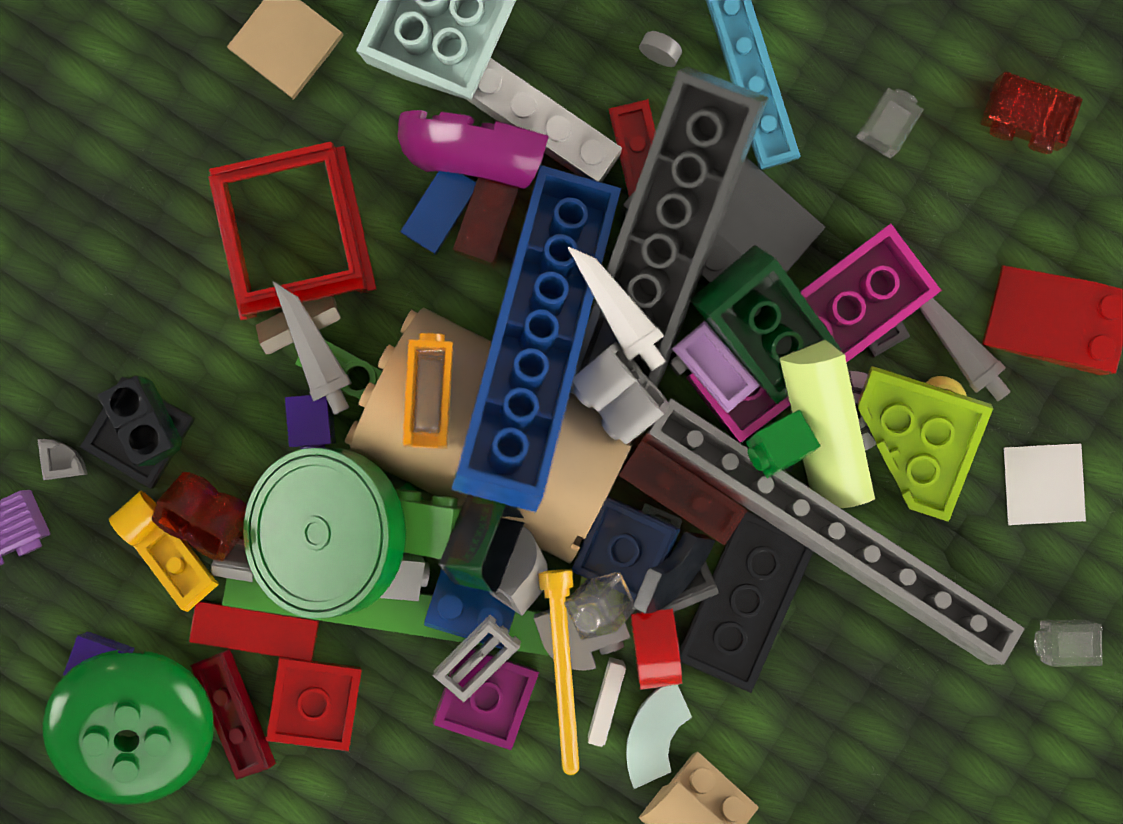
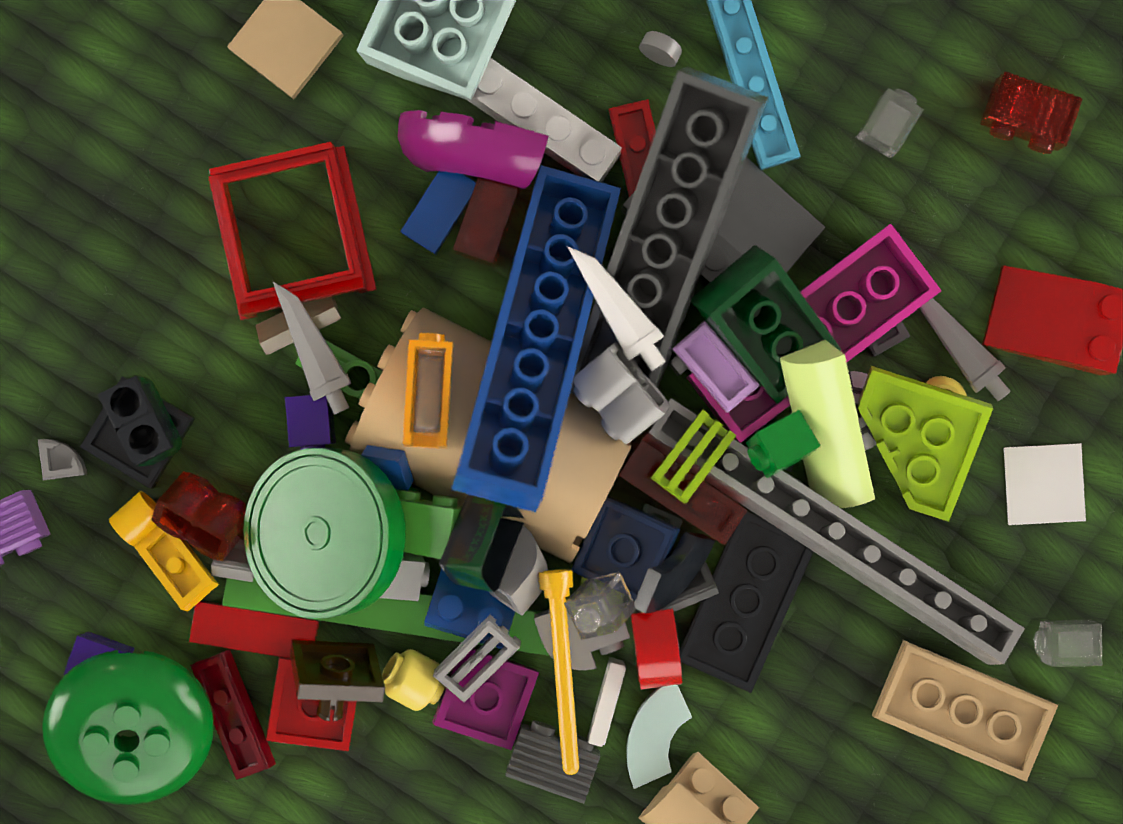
(336, 674): none -> dark brown tile
(392, 463): none -> blue tile
(411, 680): none -> light yellow head
(538, 762): none -> dark grey brick
(715, 428): none -> lime tile
(964, 710): none -> tan tile

